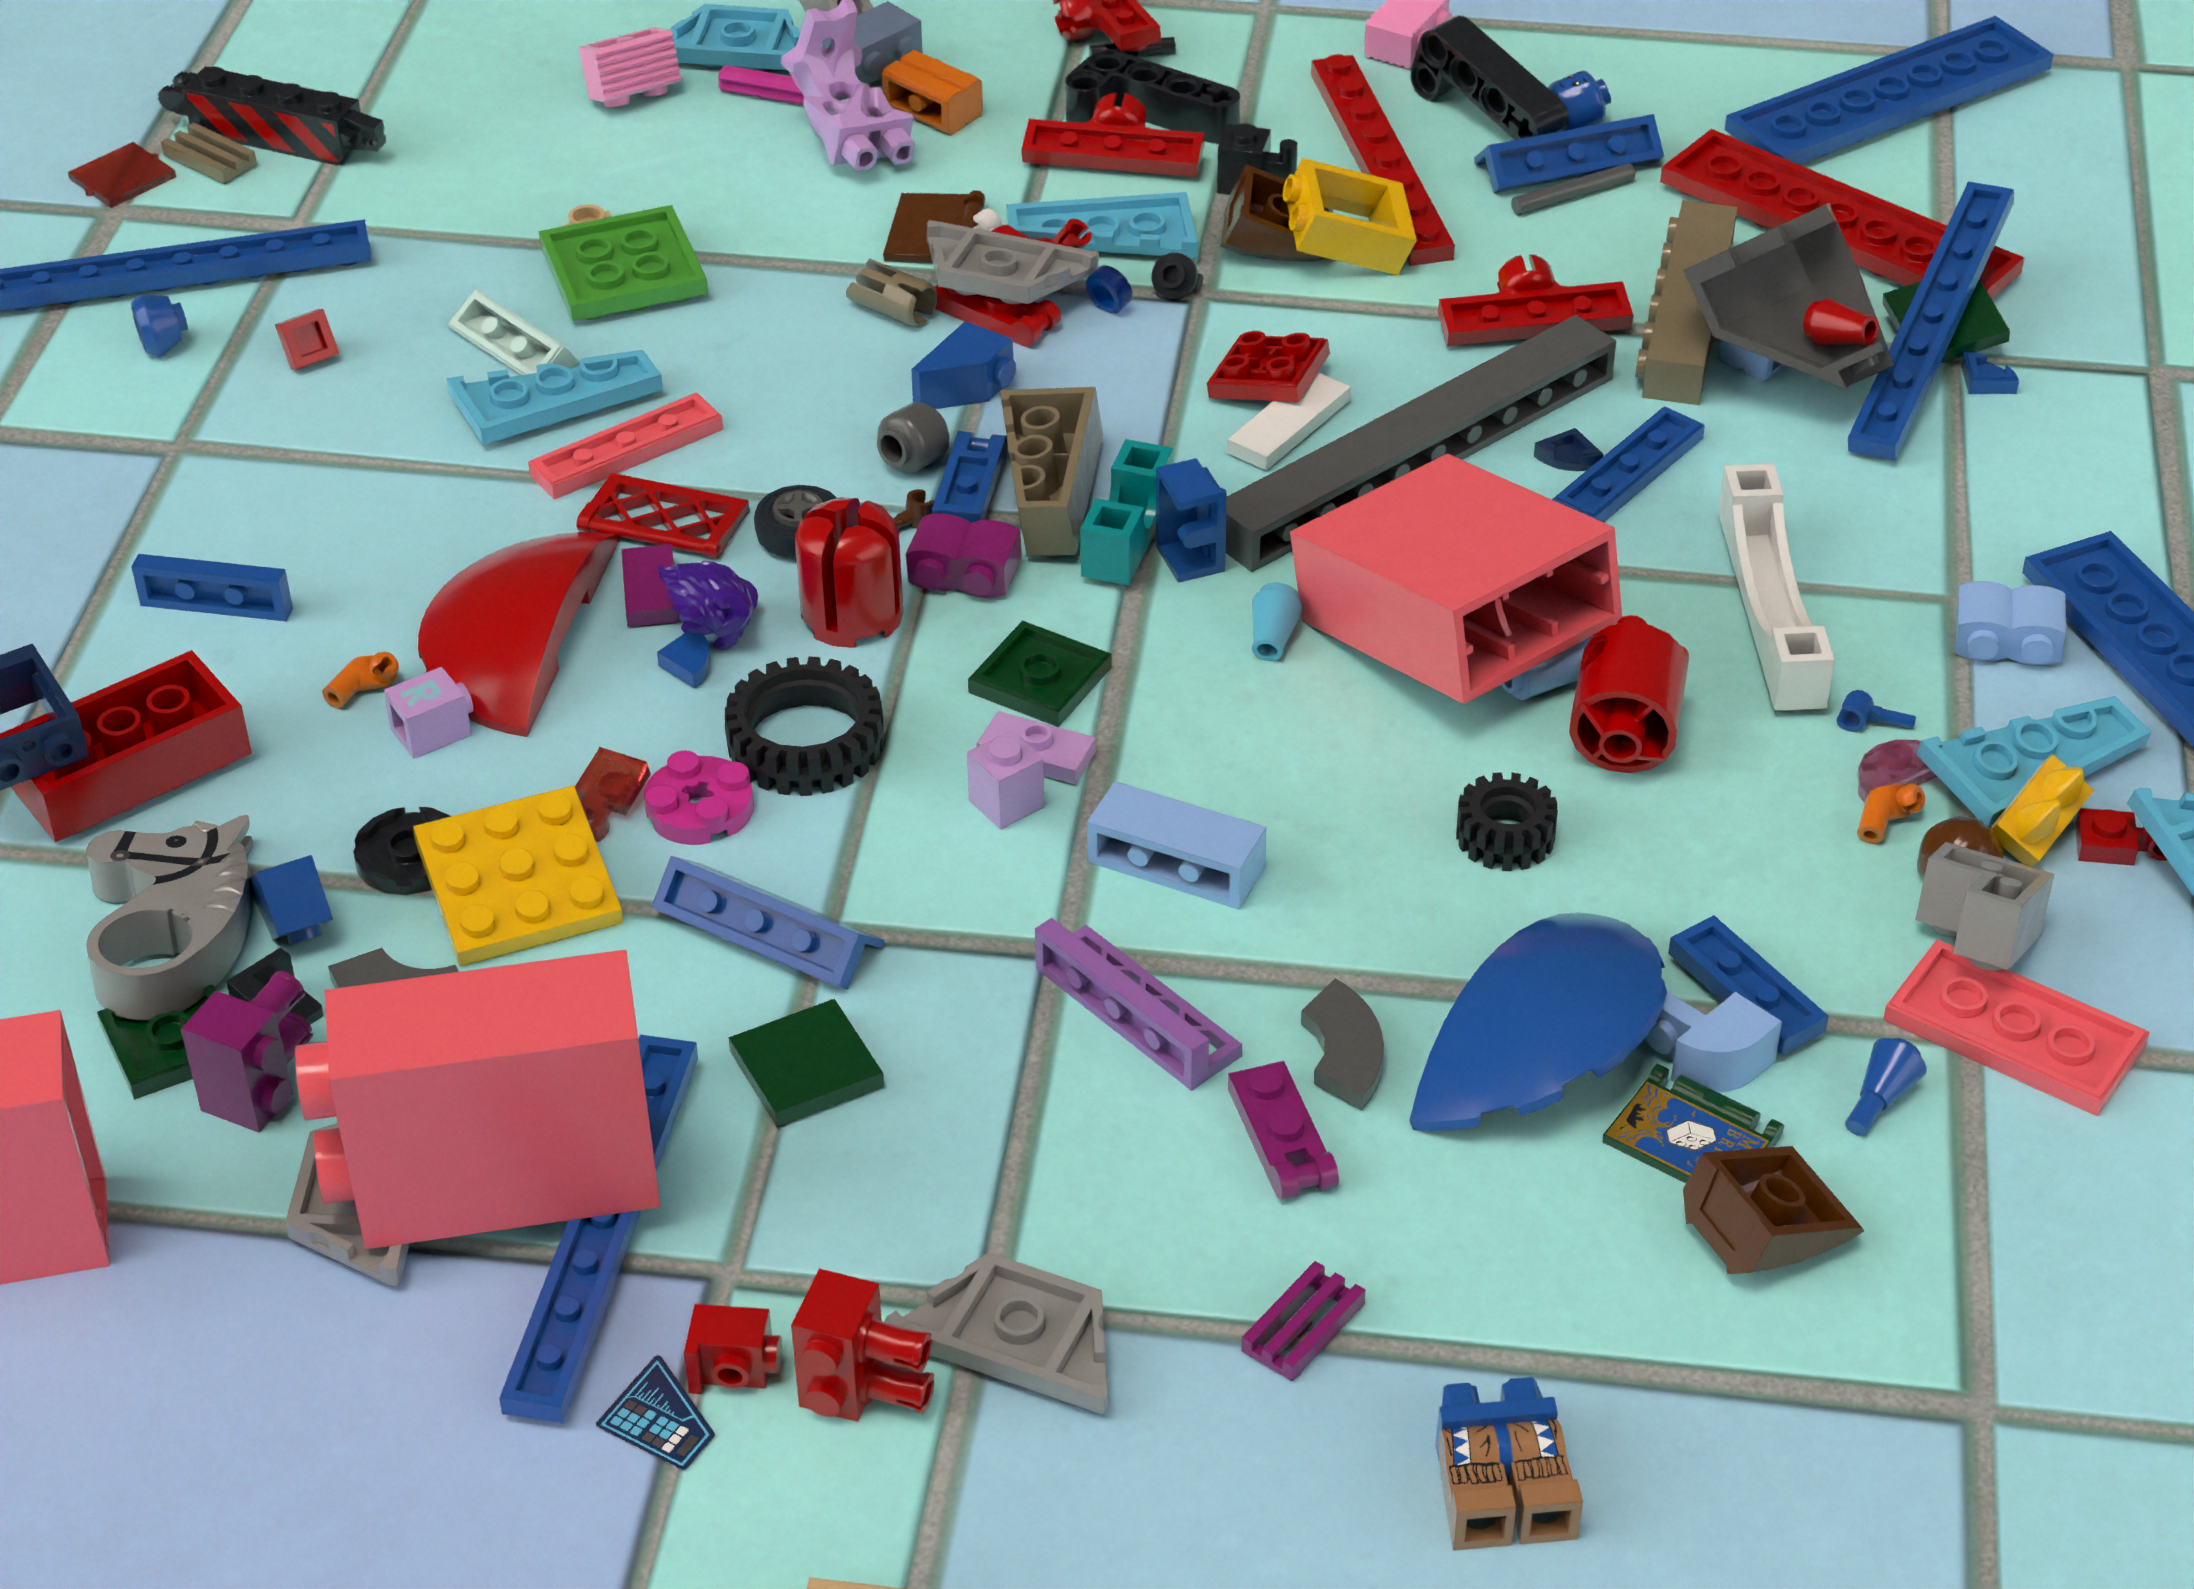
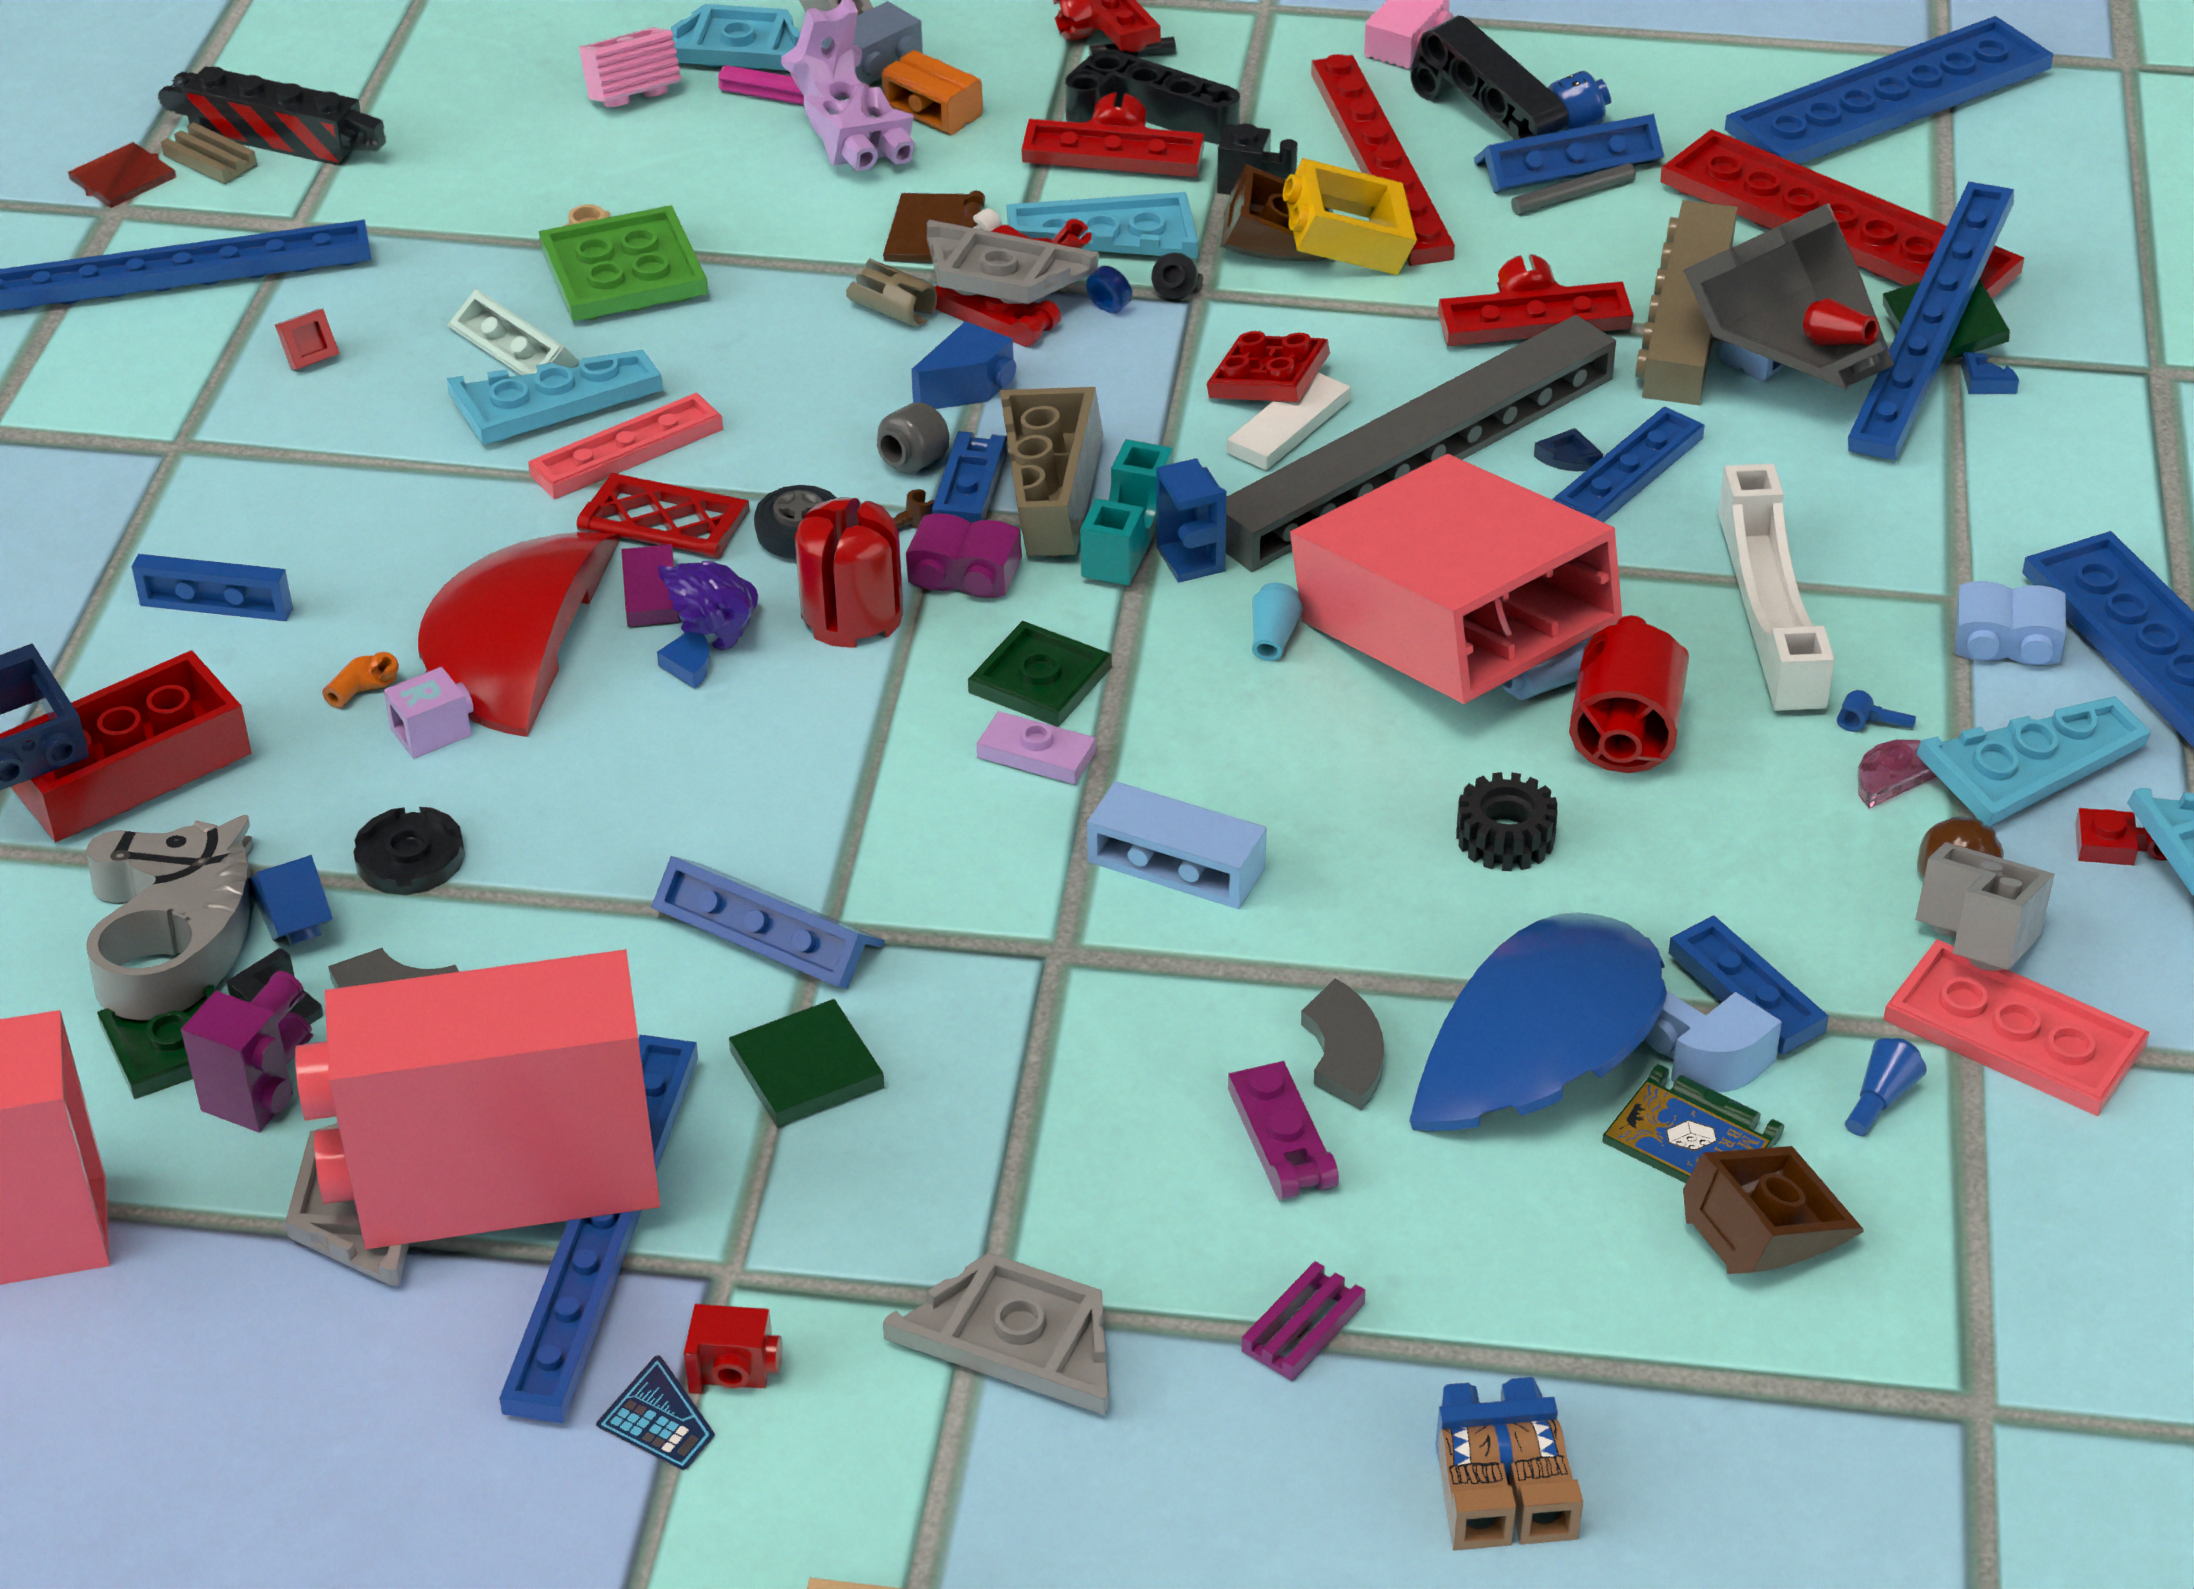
(158, 322): blue cone -> none
(517, 875): yellow plate -> none
(610, 785): clear red plate -> none
(687, 776): dark pink plate -> none
(811, 764): black tyre -> none
(846, 1349): red brick -> none
(1005, 779): lavender brick -> none
(1134, 1003): medium lavender fence -> none
(1888, 804): orange arm -> none
(2042, 810): yellow tile -> none

